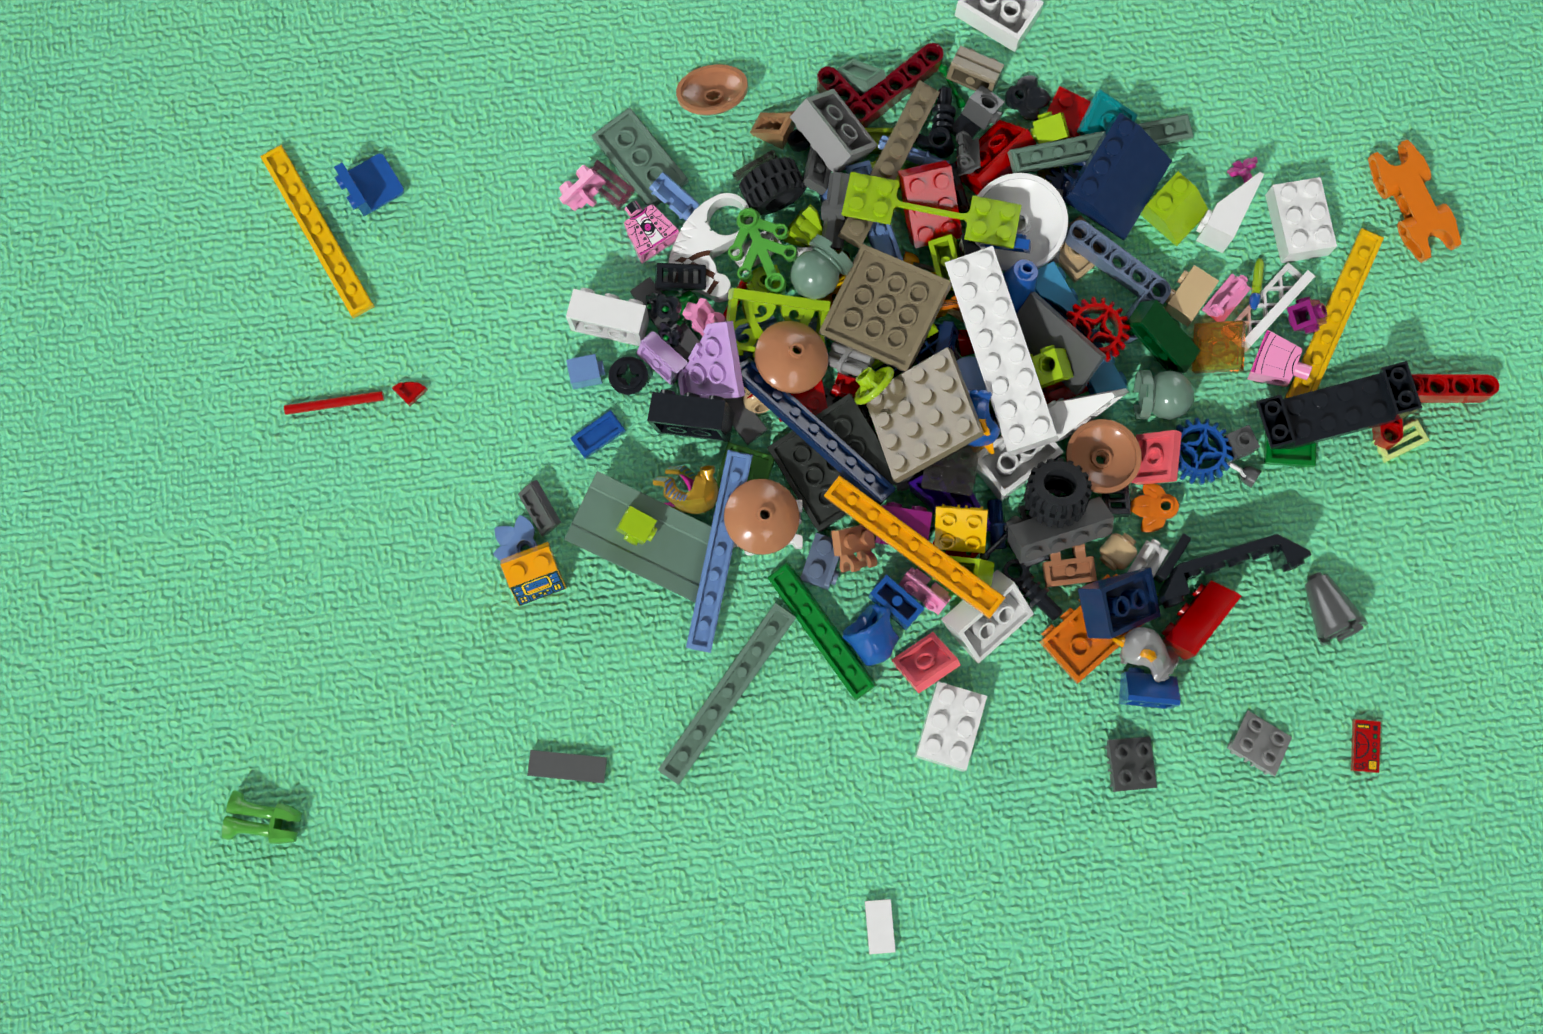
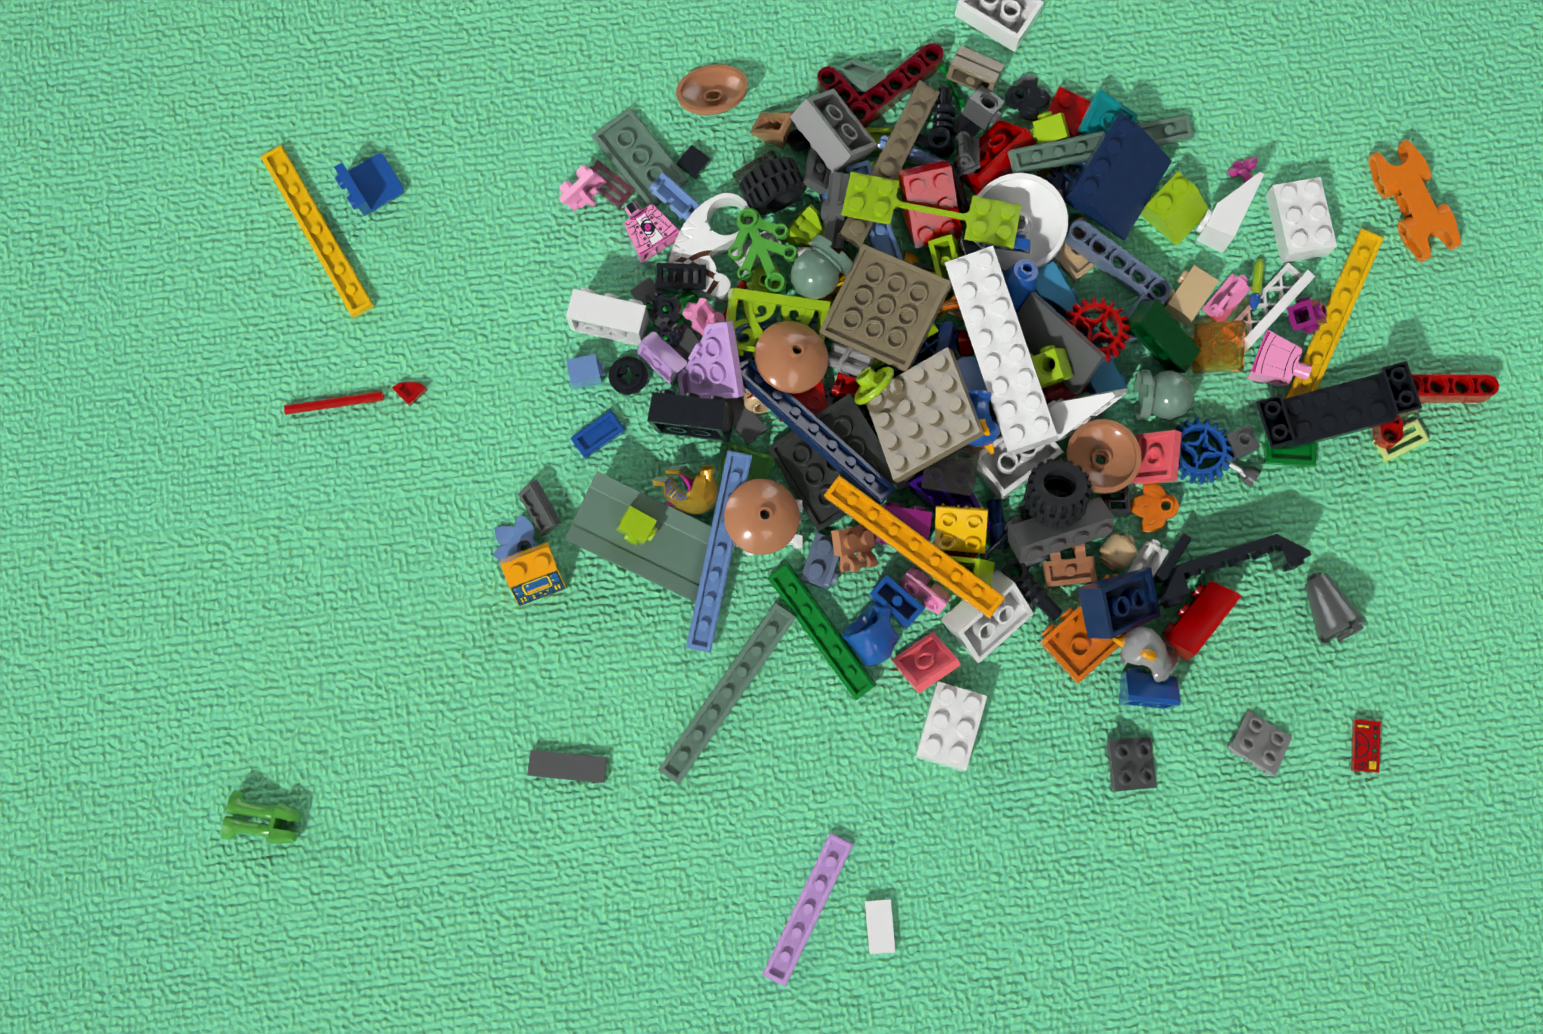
(693, 162): none -> black tile
(807, 909): none -> lavender tile

